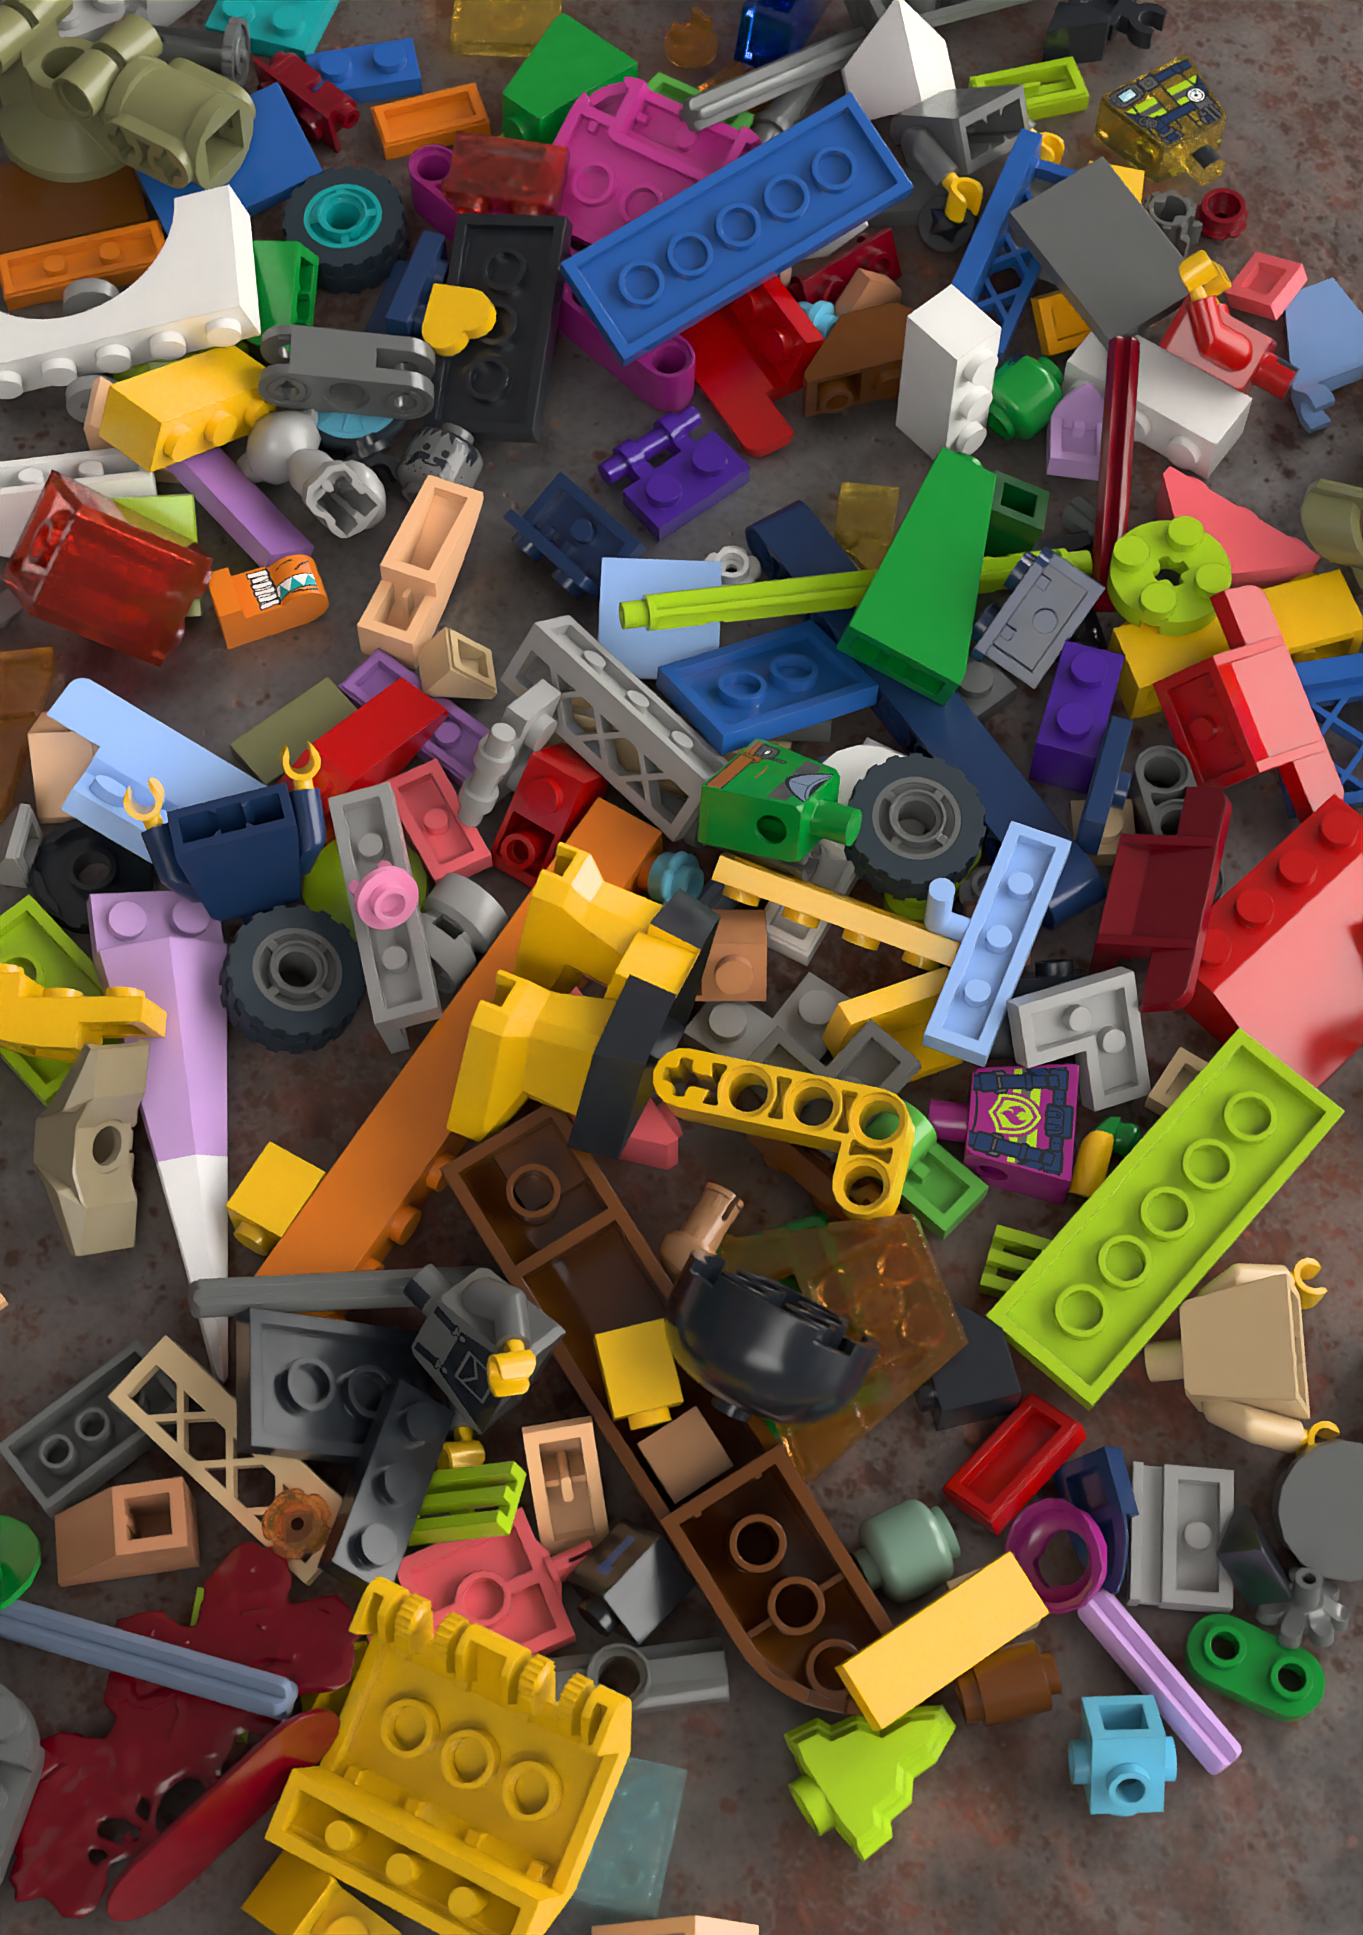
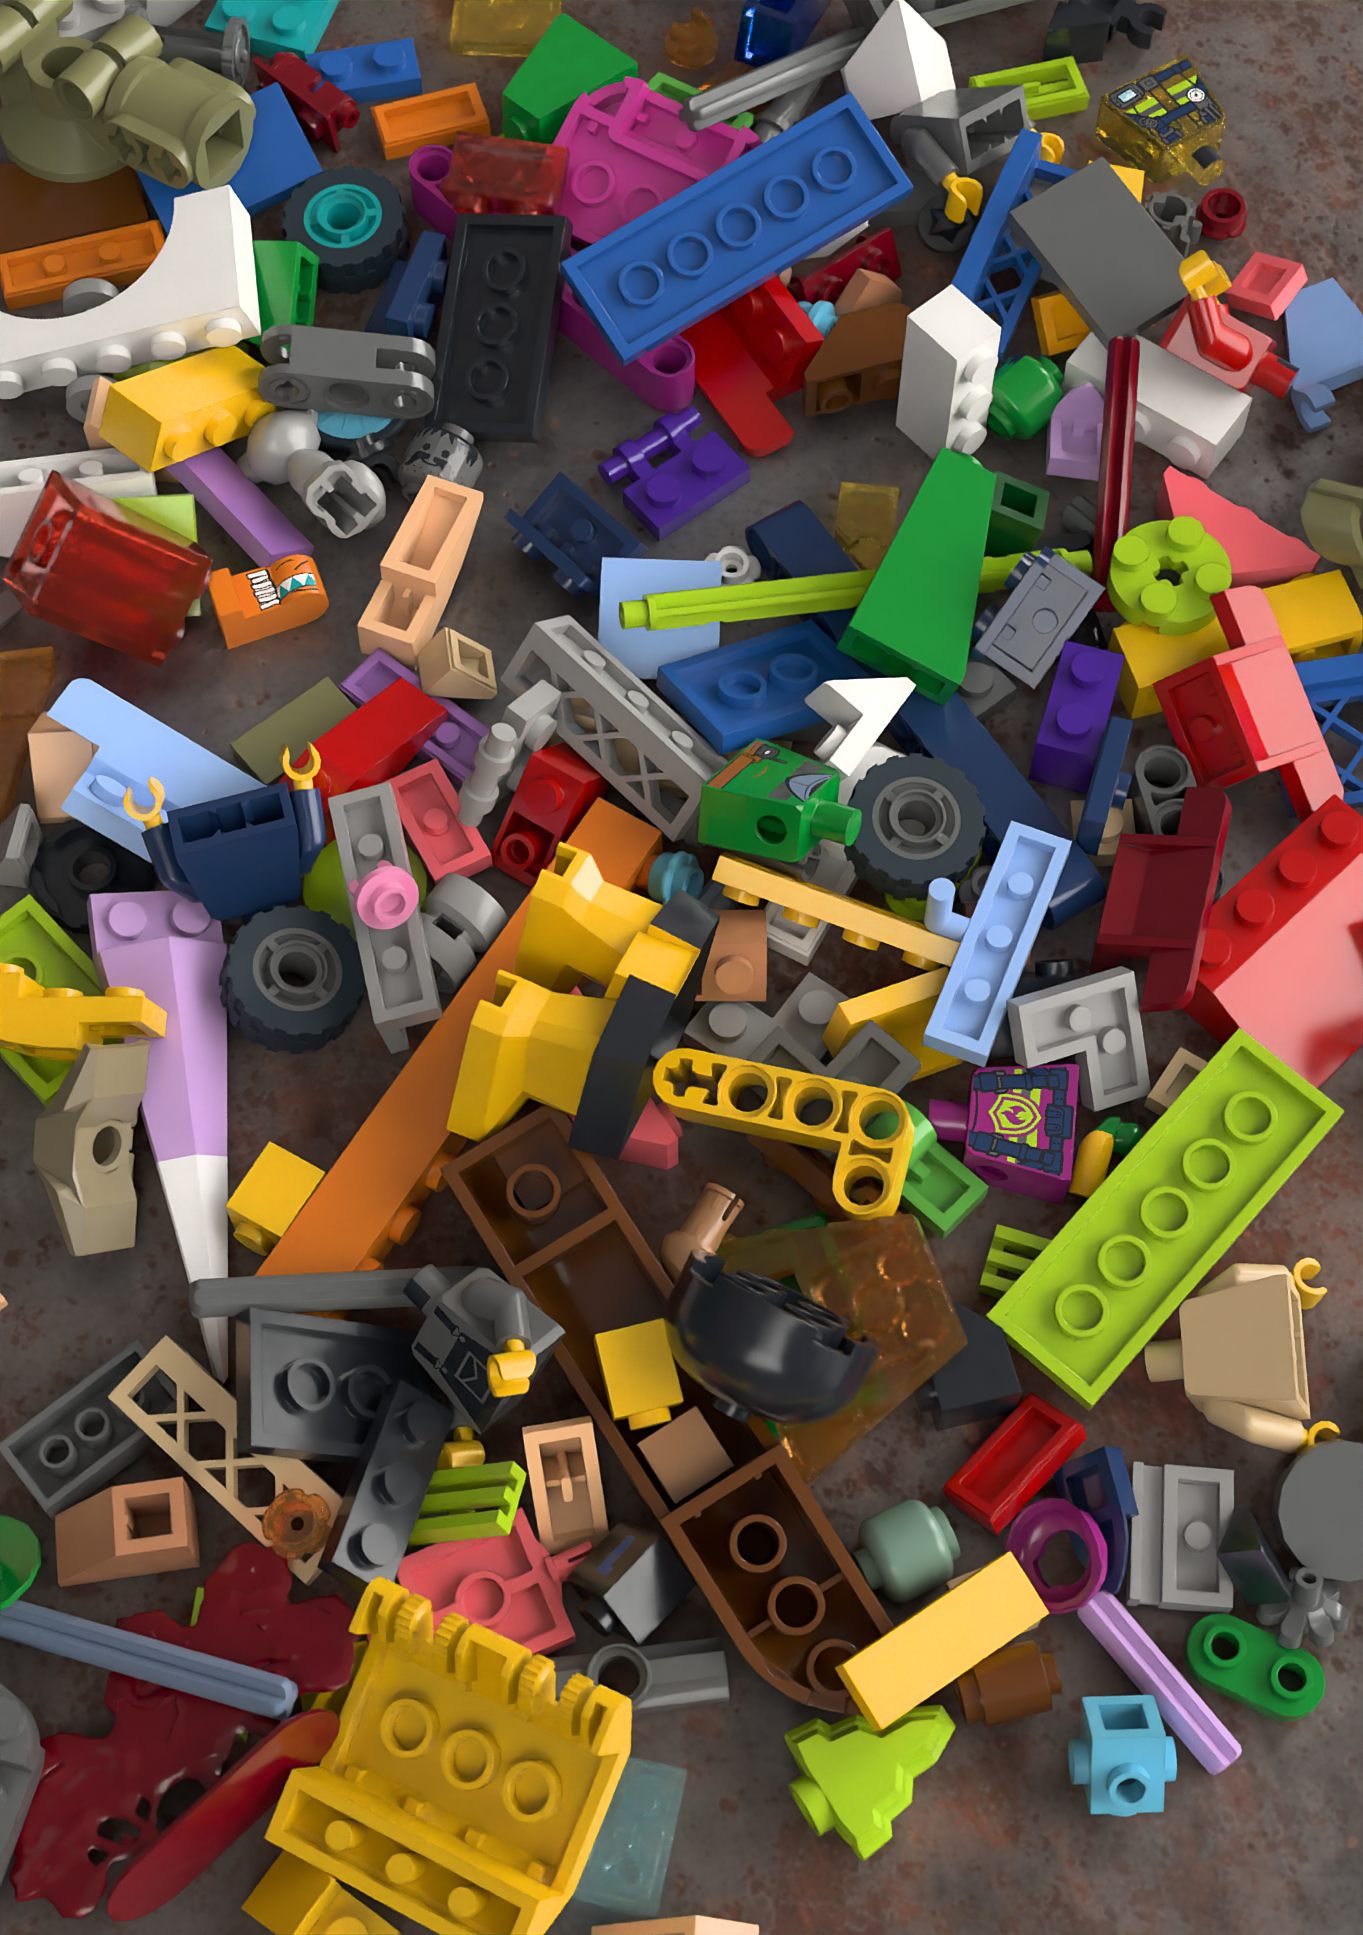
(455, 317): yellow tile -> none
(858, 716): none -> white slope

